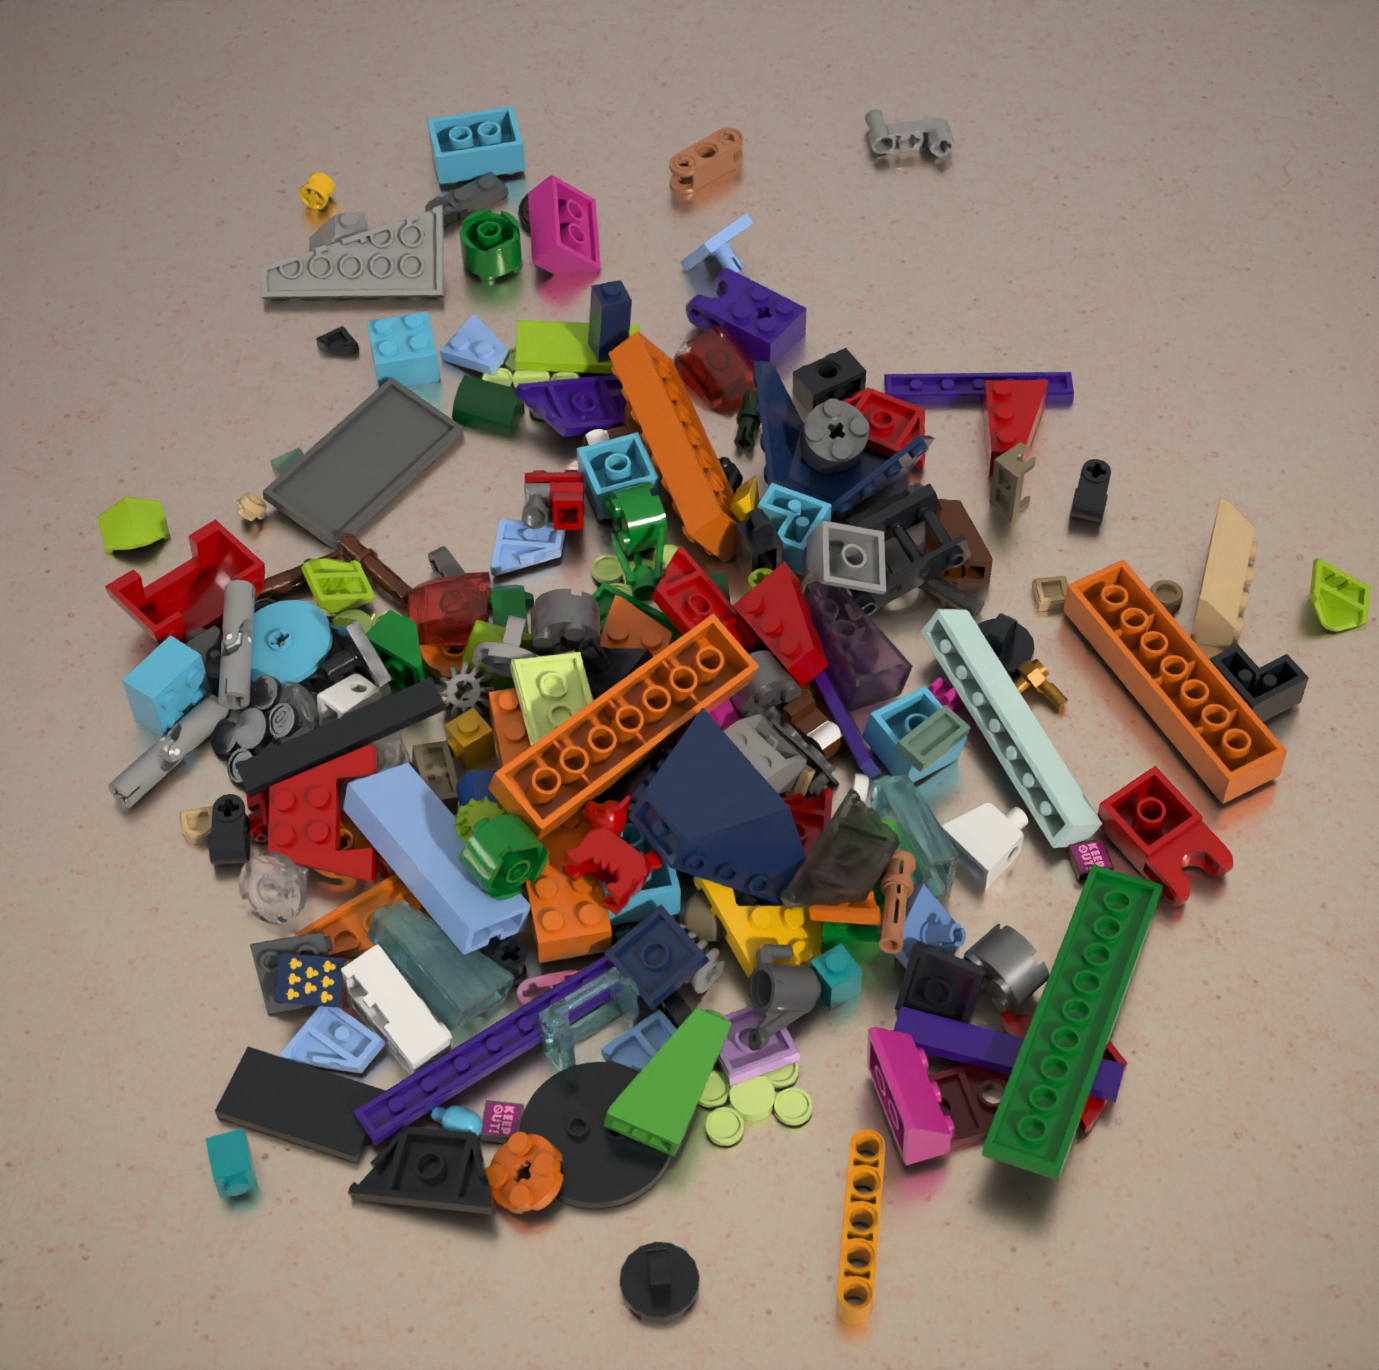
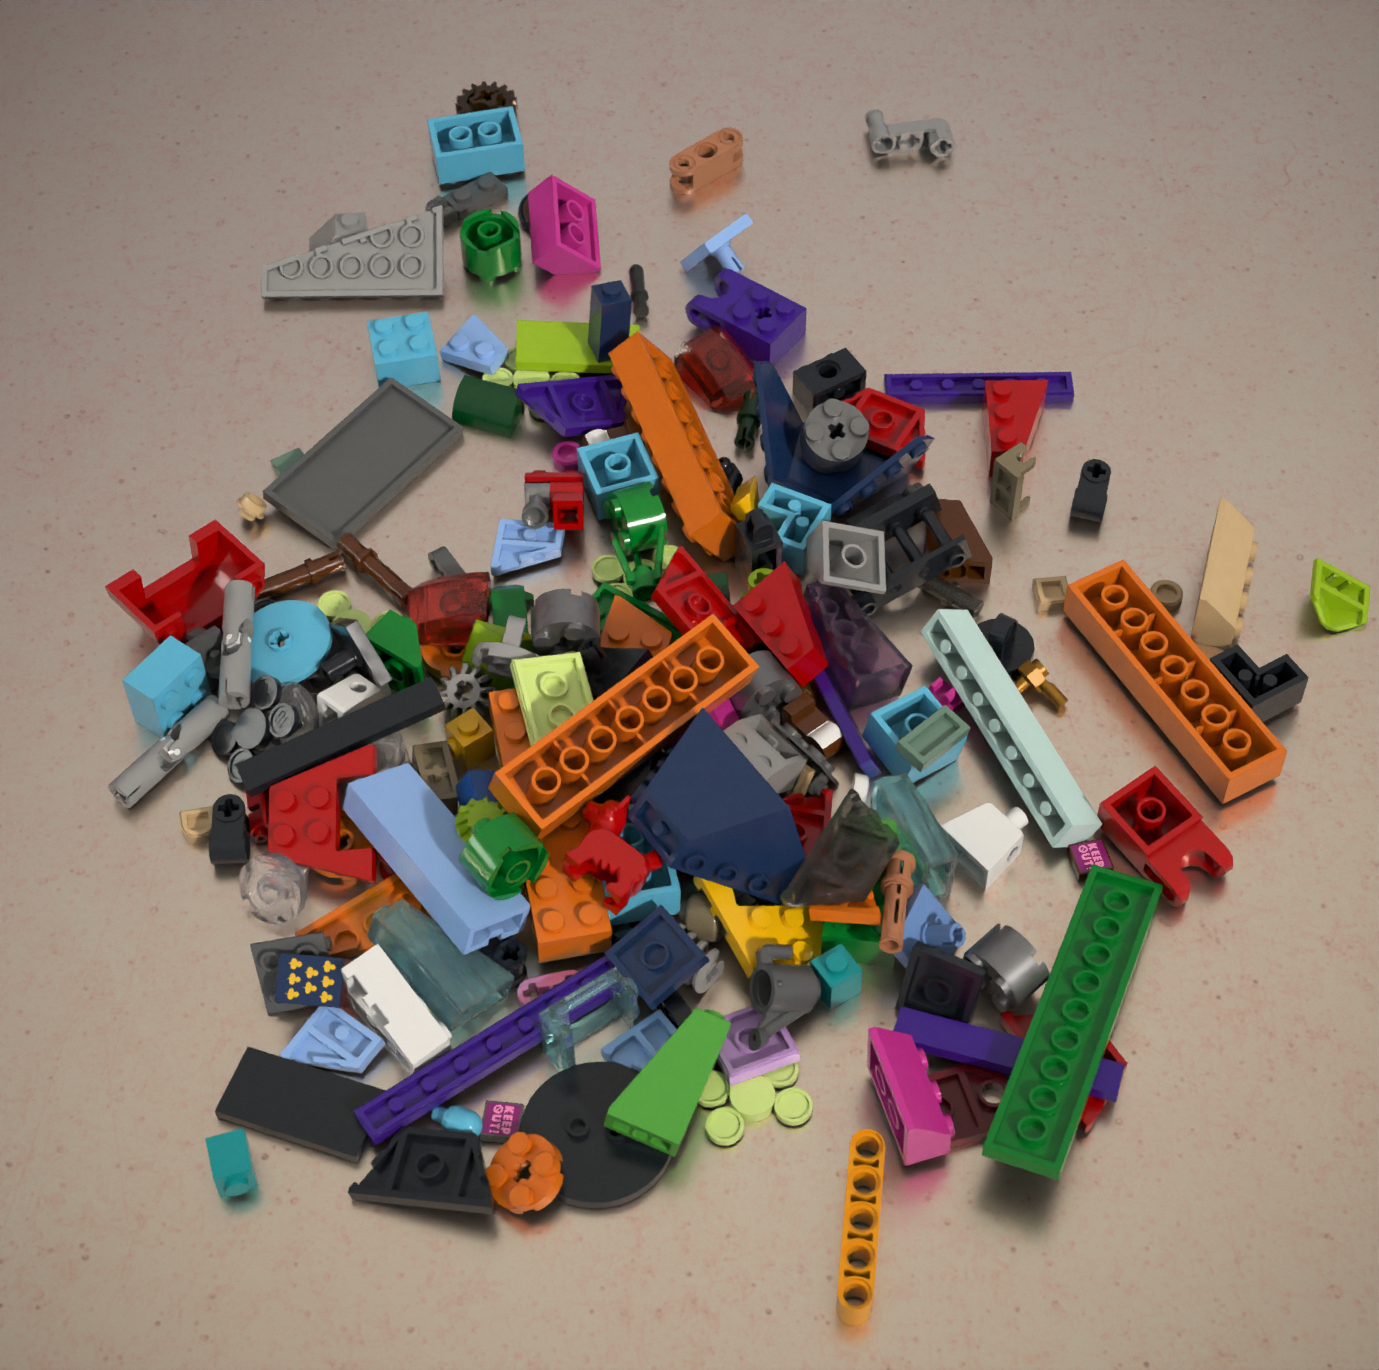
(132, 524): lime slope -> none
(317, 190): yellow wheel -> none
(338, 342): black tile -> none
(338, 584): lime slope -> none
(485, 98): none -> dark brown gear
(565, 456): none -> dark pink tile
(639, 294): none -> pearl dark grey piece
(659, 1282): black tile -> none

